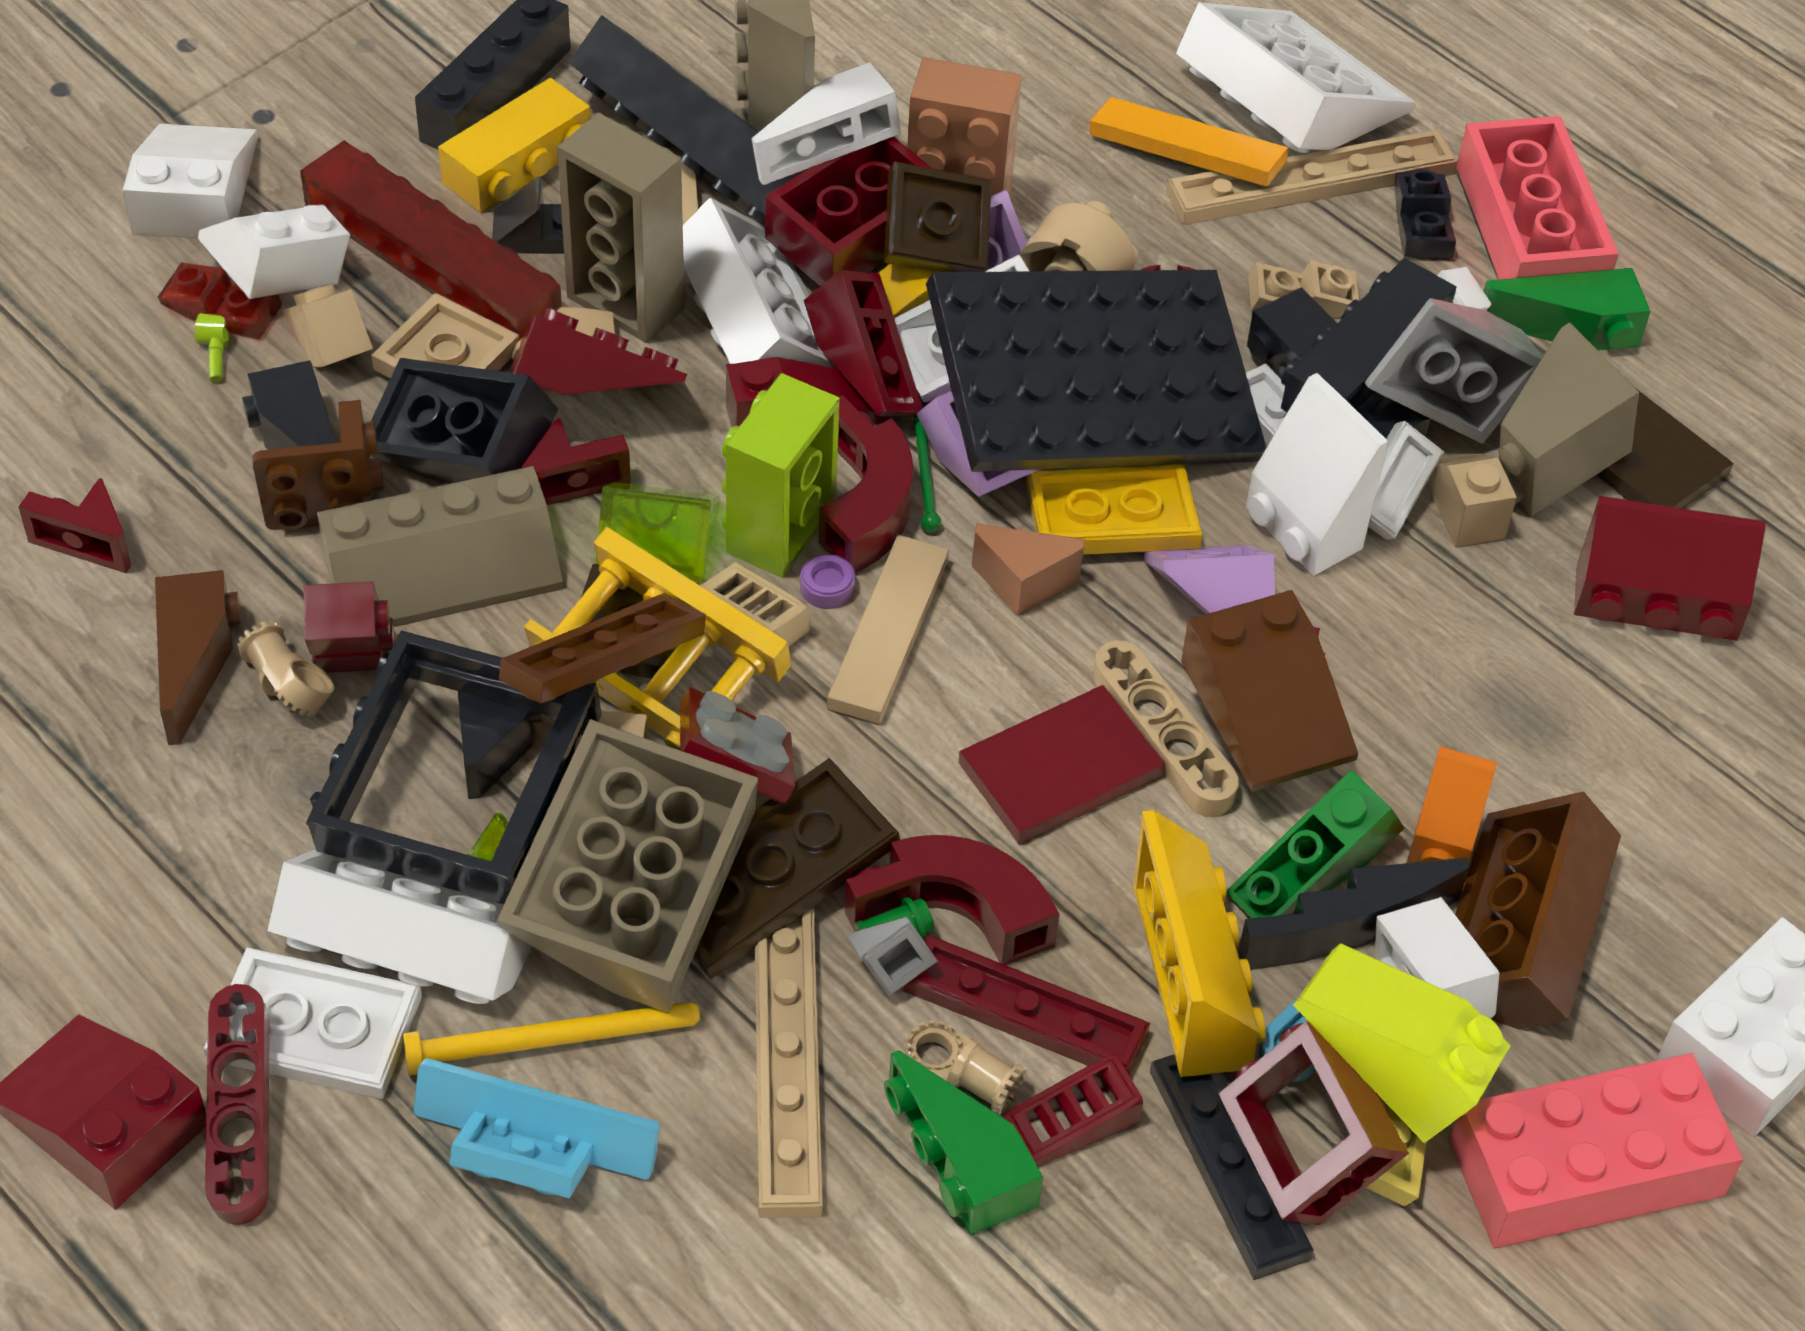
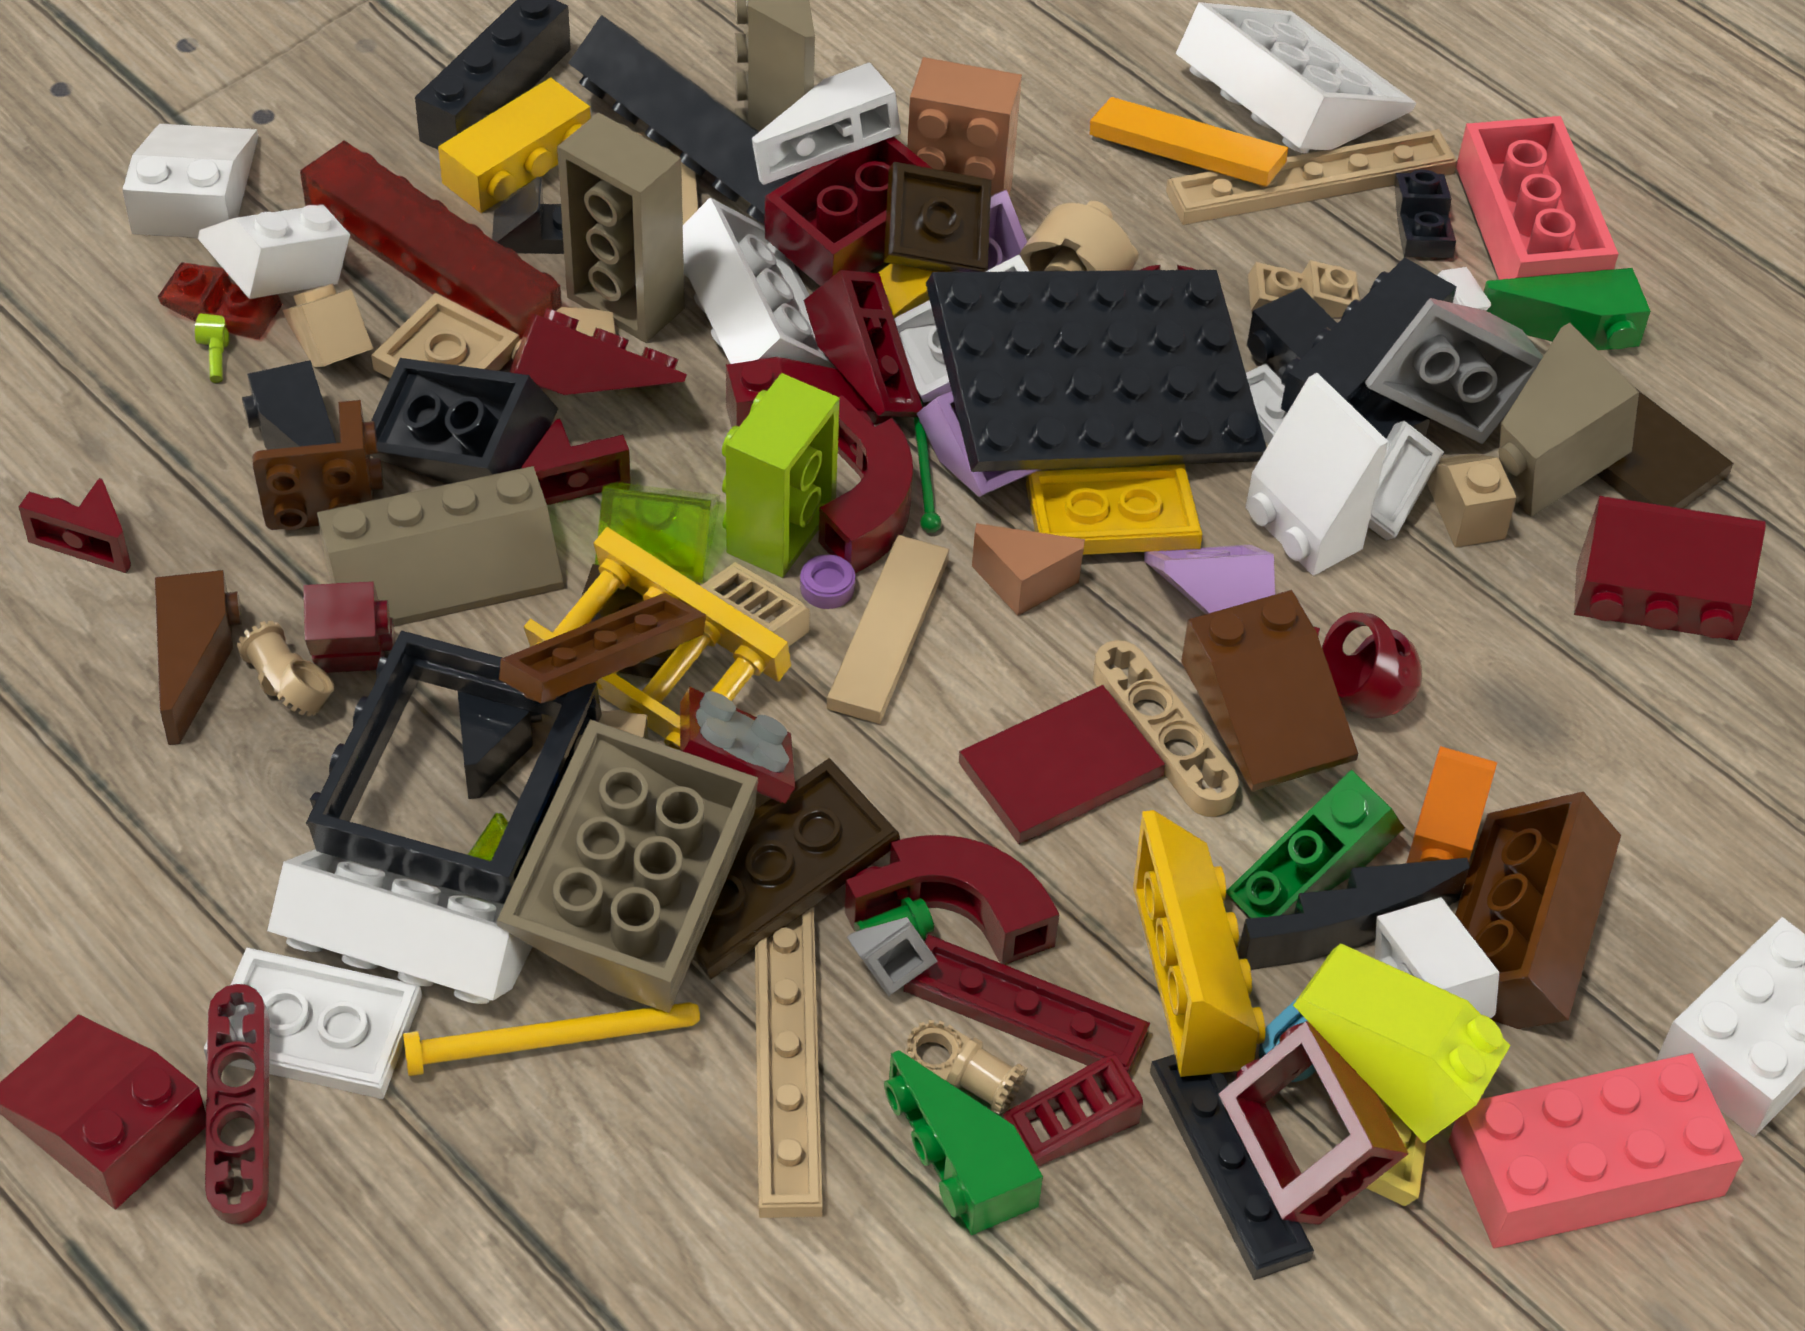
(531, 1132): medium azure bracket -> none
(1380, 673): none -> dark red helmet

